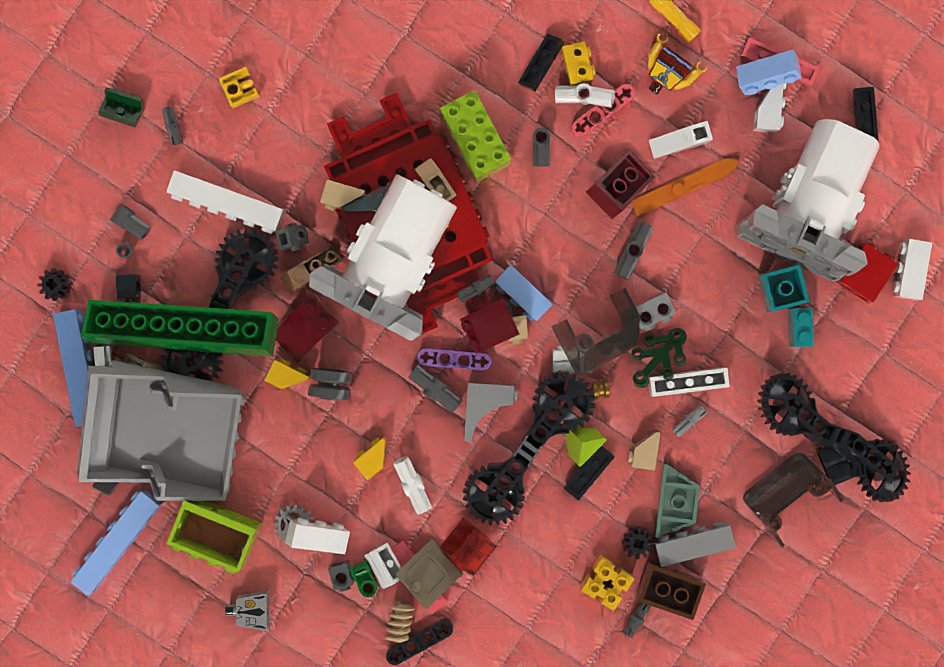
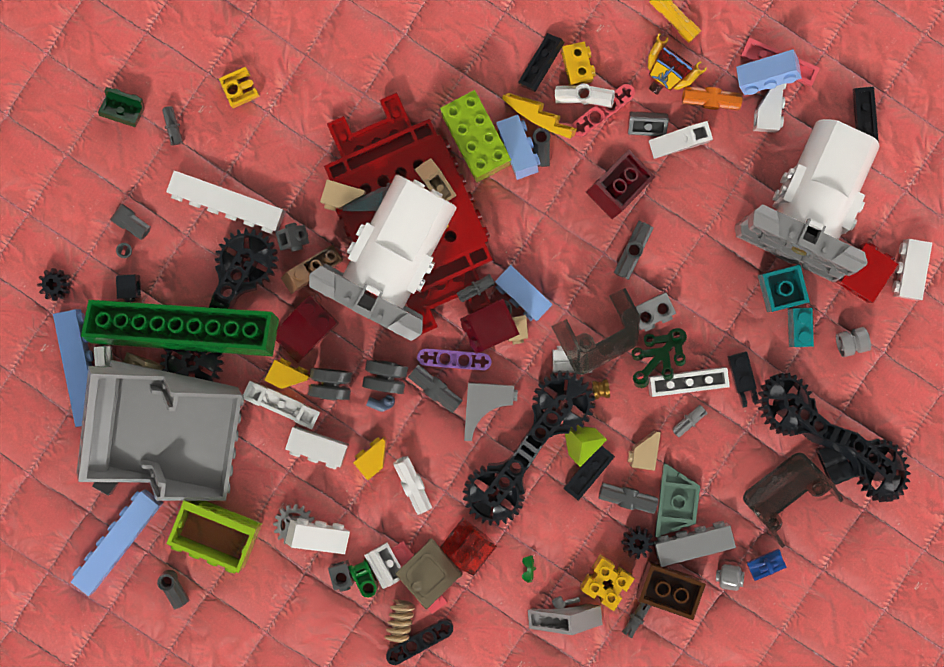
(173, 591): none -> dark grey piece
(251, 610): light grey torso -> none
(281, 404): none -> white slope
(316, 447): none -> white brick
(381, 405): none -> sand blue arm
(384, 378): none -> dark grey wheel
(518, 146): none -> light blue brick
(529, 564): none -> green piece
(533, 111): none -> yellow slope
(559, 603): none -> light grey hand
(565, 620): none -> light grey arch
(628, 498): none -> dark grey piece
(647, 123): none -> dark grey slope
(684, 186): orange piece -> none
(712, 98): none -> orange piece
(730, 577): none -> light grey head
(743, 377): none -> black hinge
(766, 565): none -> blue hips
(851, 342): none -> light grey wheel

